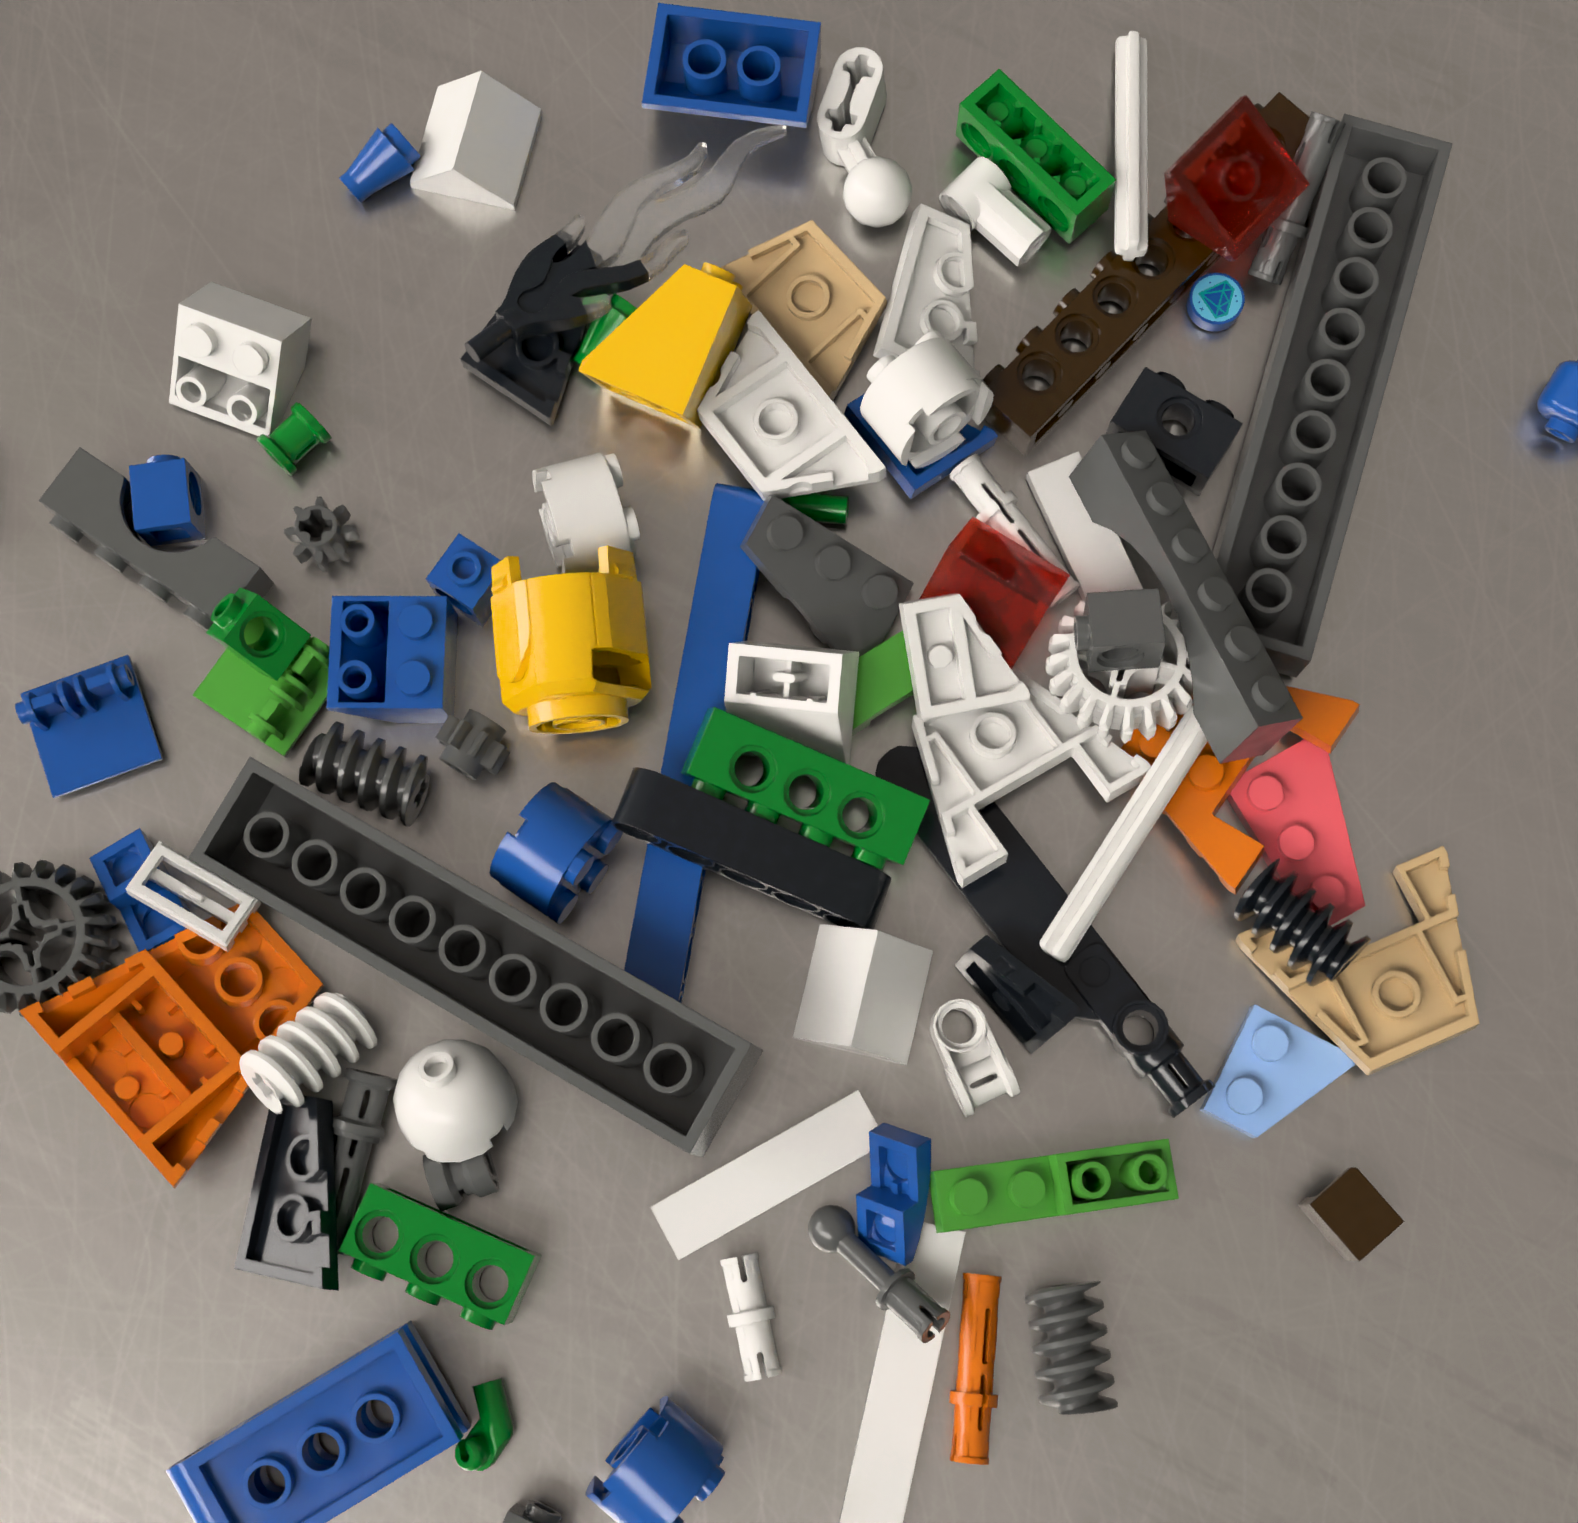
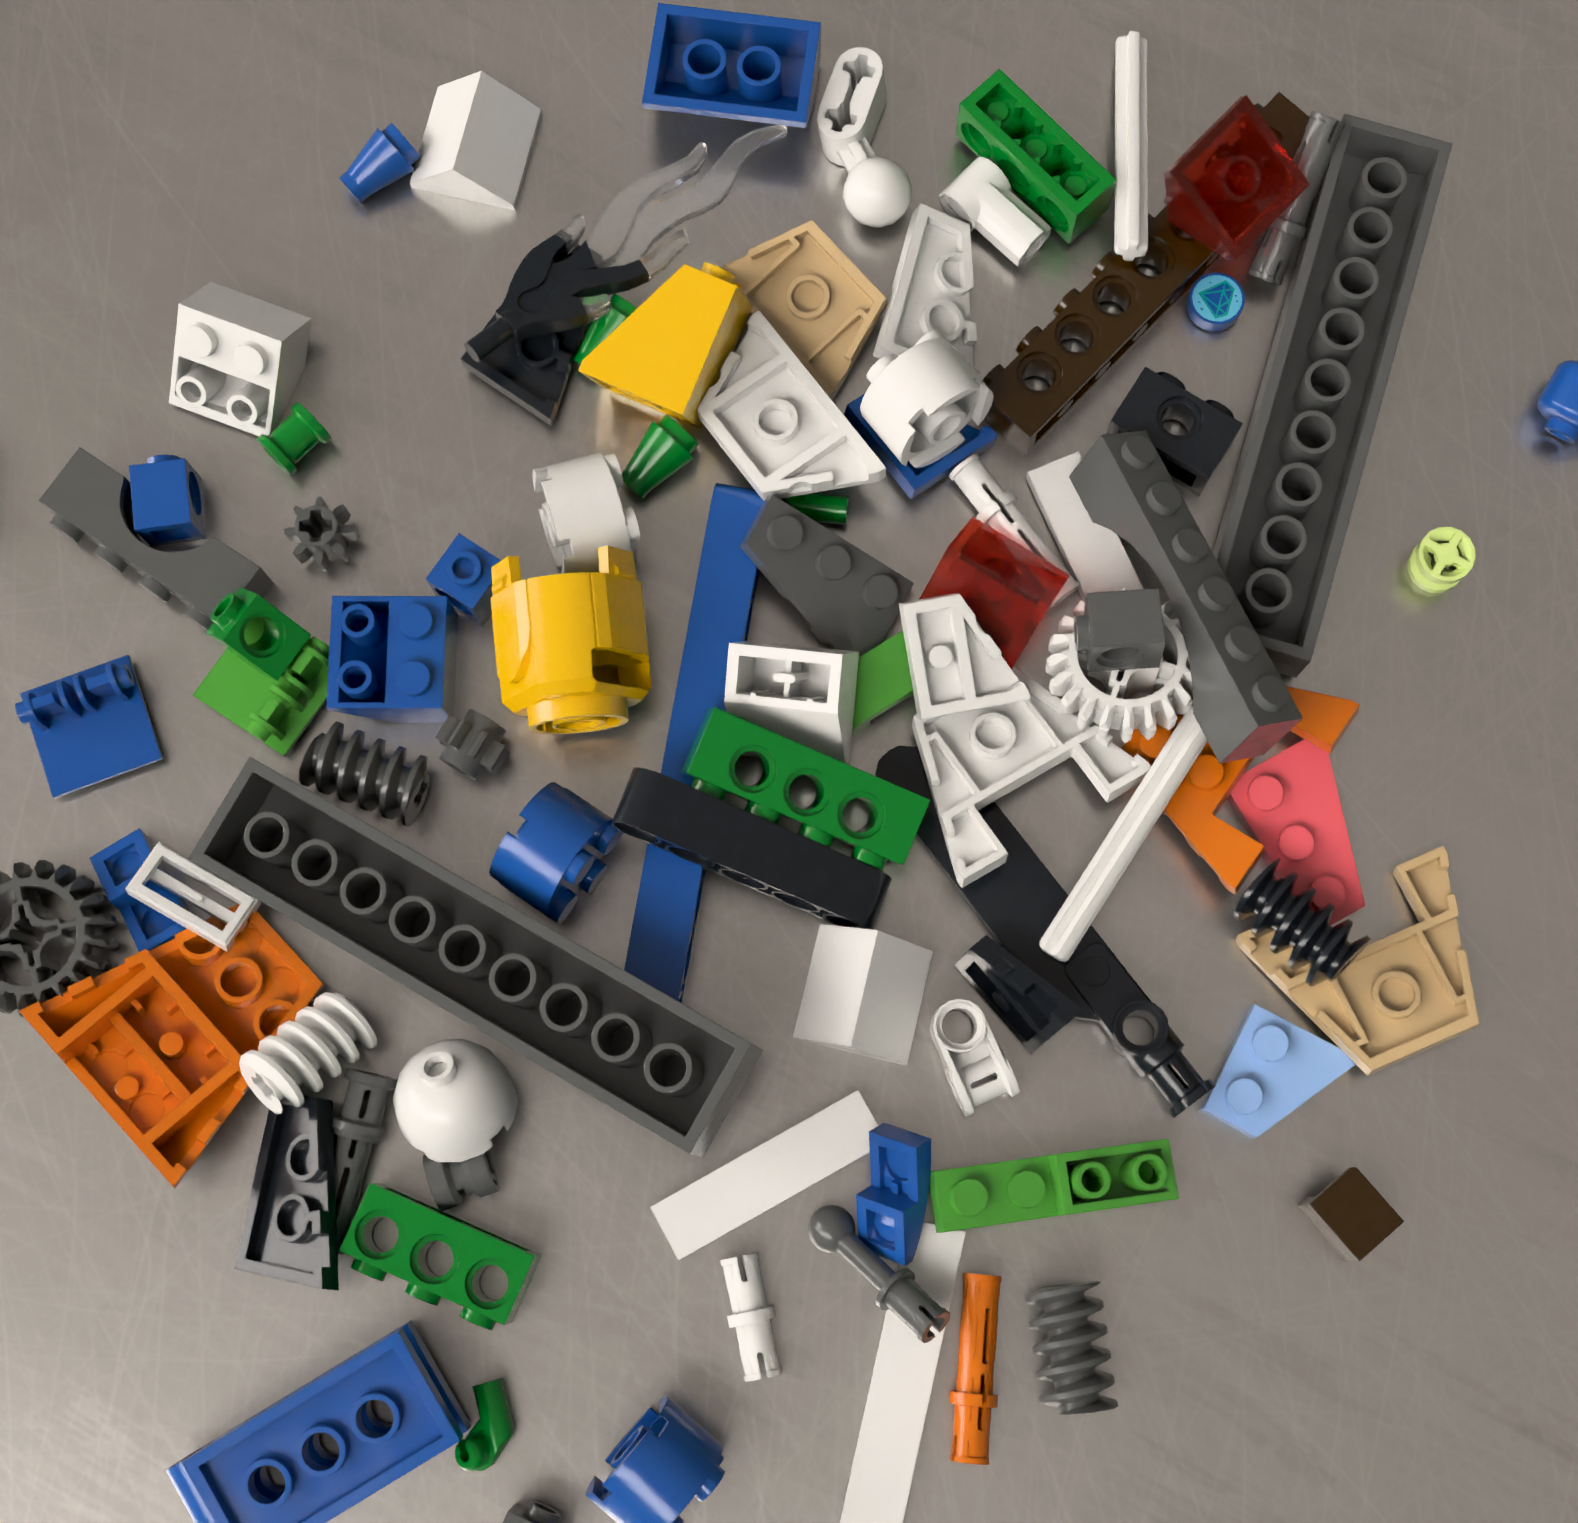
(658, 456): none -> green cone
(1450, 550): none -> yellowish green wheel

